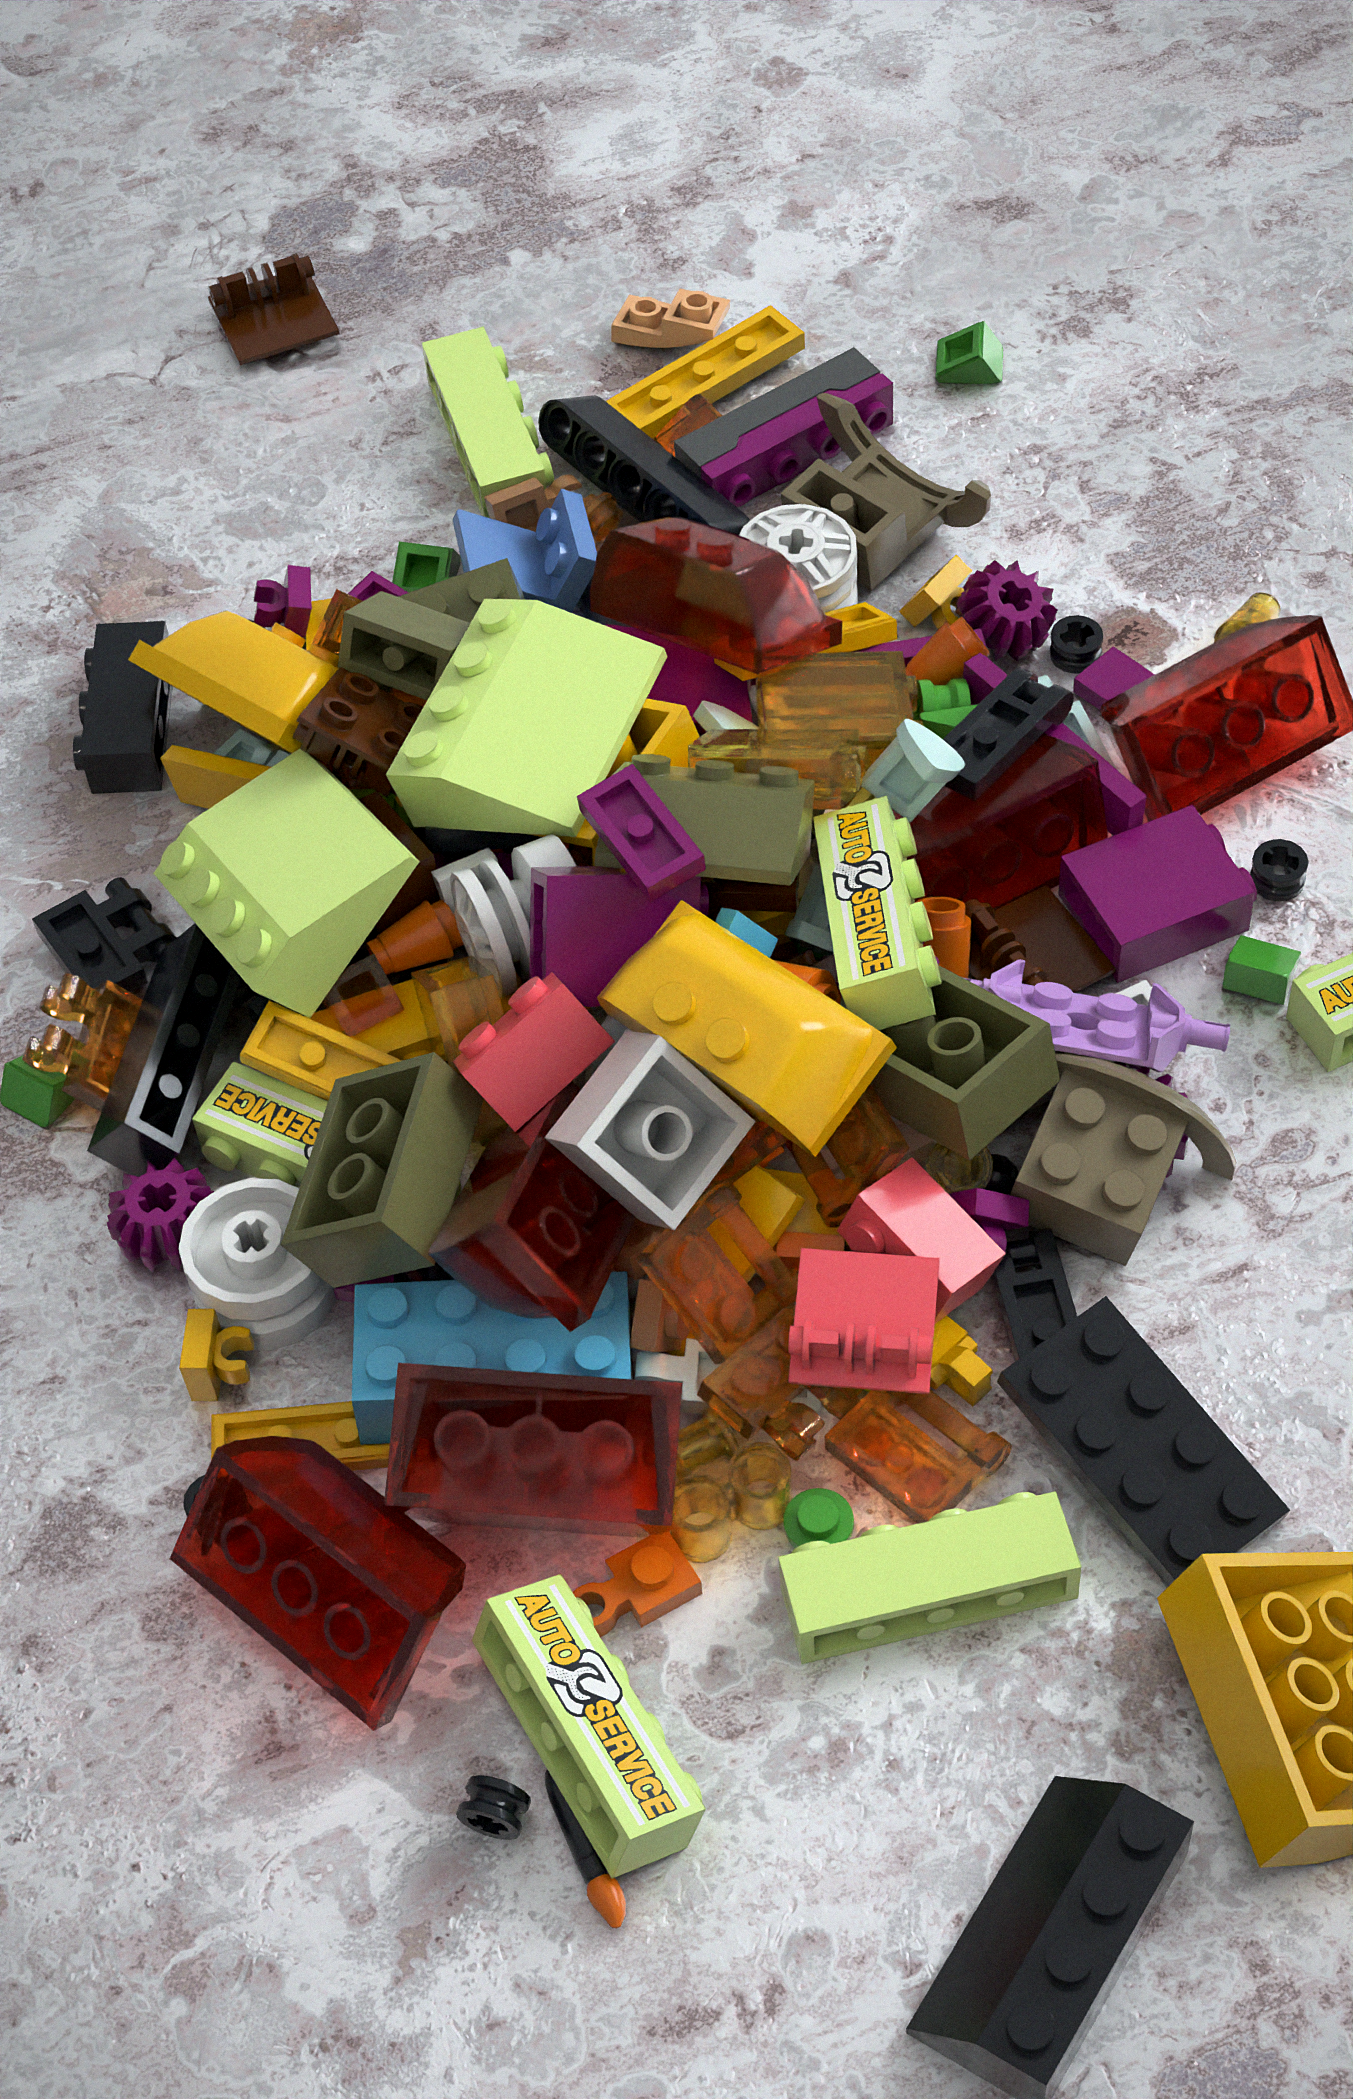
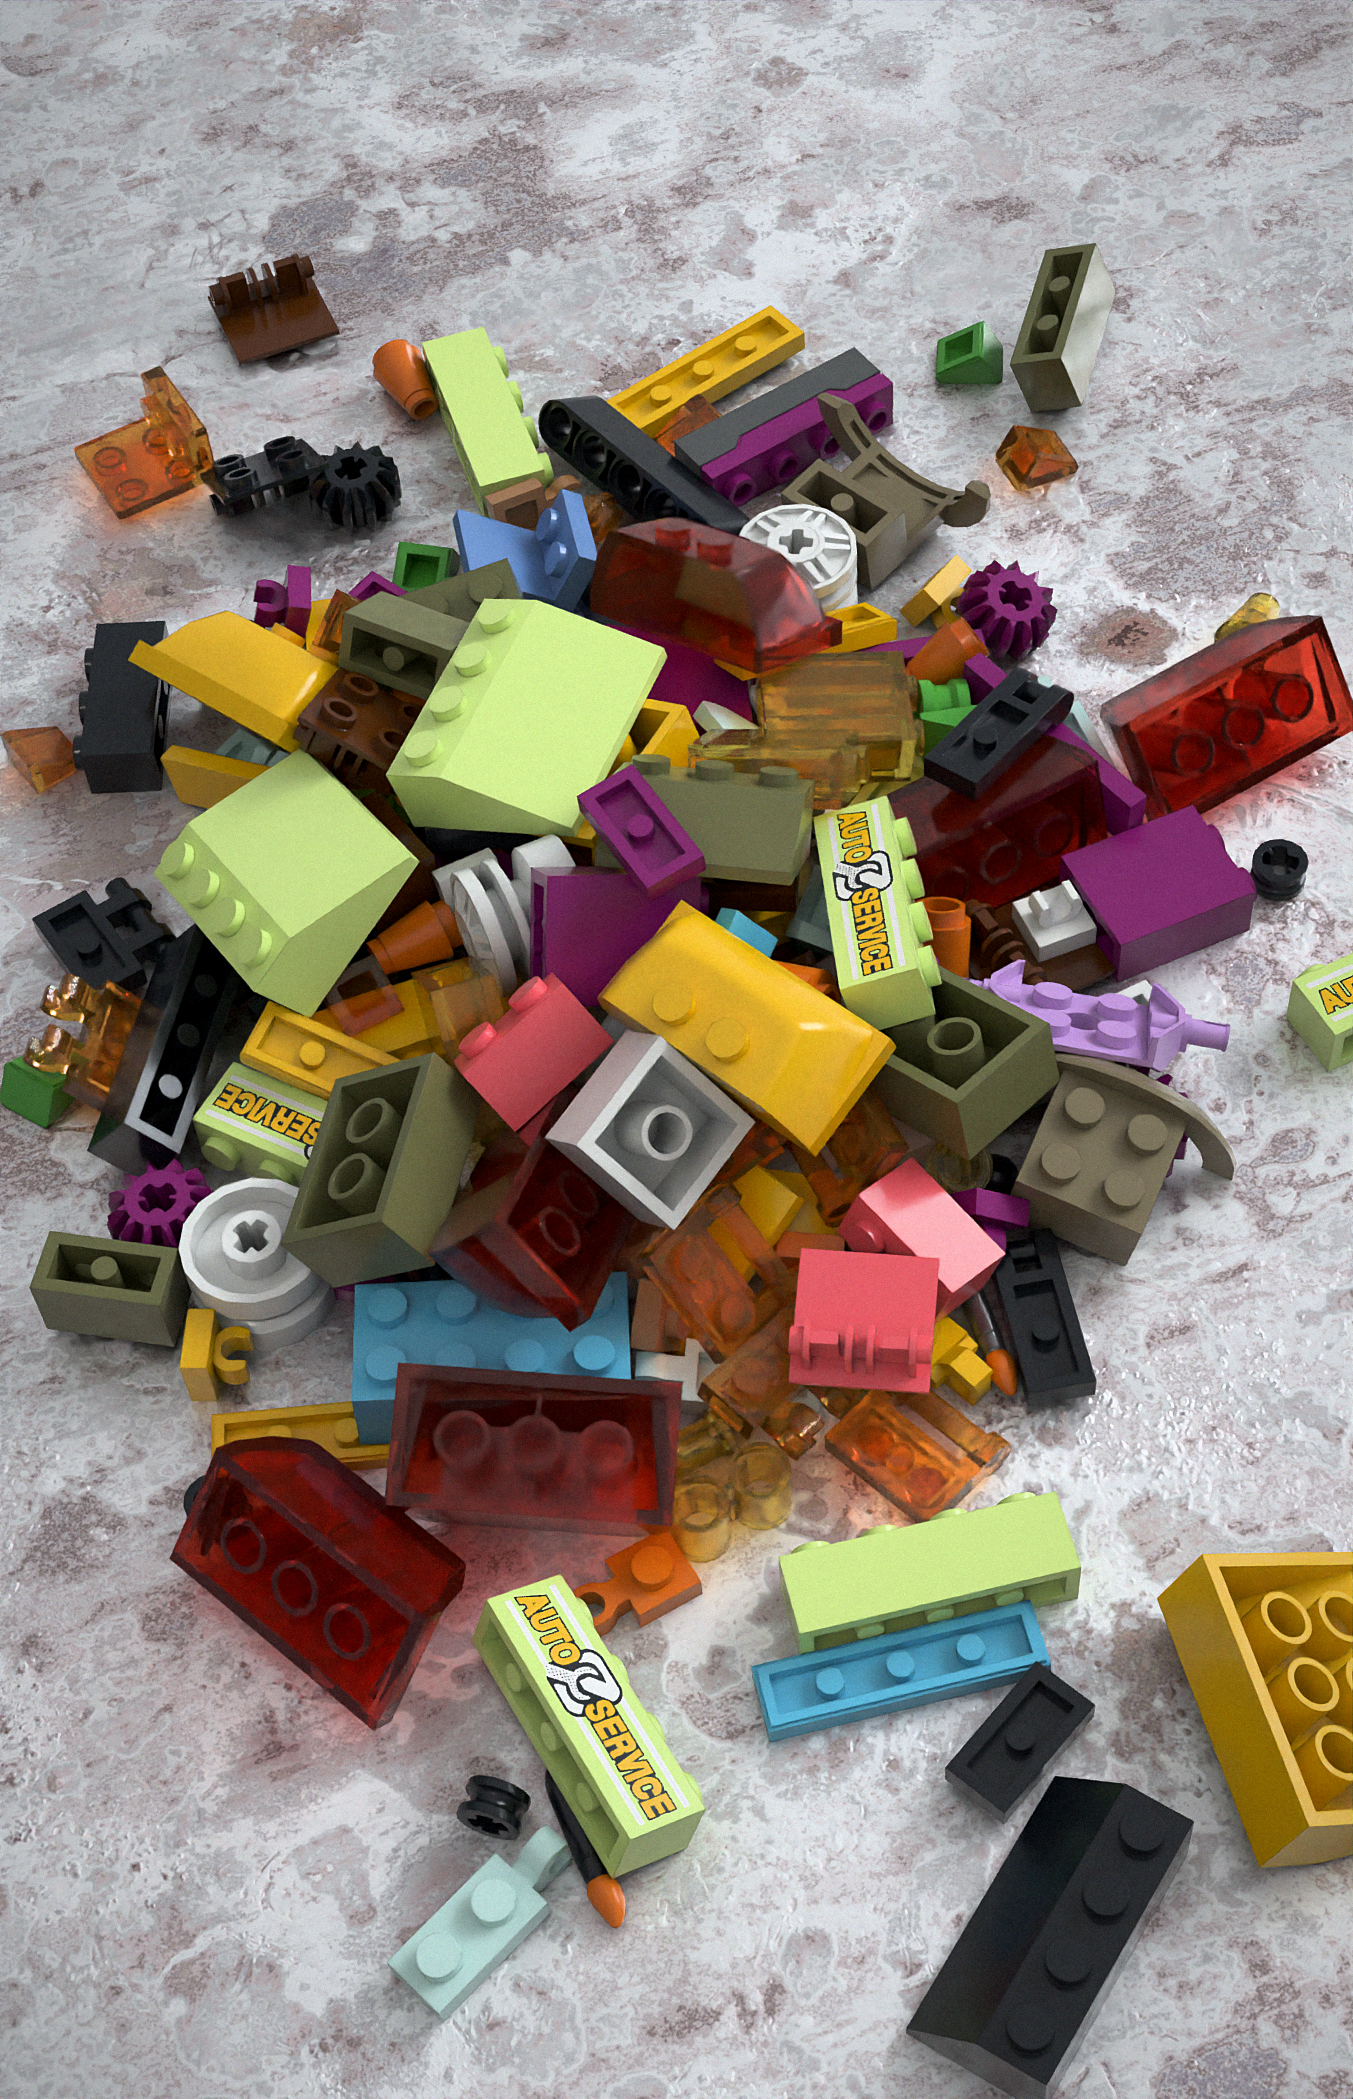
(40, 755): none -> clear orange slope
(111, 1288): none -> olive brick
(152, 455): none -> clear orange bracket
(282, 463): none -> black hinge
(355, 489): none -> black gear
(405, 377): none -> orange cone
(480, 1925): none -> light aqua plate
(655, 324): light nougat slope -> none
(818, 1516): bright green plate -> none
(898, 1670): none -> medium azure tile
(912, 769): light aqua tile -> none
(991, 1342): none -> flat silver piece
(1019, 1742): none -> black plate
(1034, 457): none -> clear orange slope
(1054, 921): none -> white tile
(1063, 328): none -> olive brick
(1070, 630): black bush -> none
(1109, 677): magenta tile -> none
(1141, 1443): black plate -> none
(1260, 969): bright green slope -> none

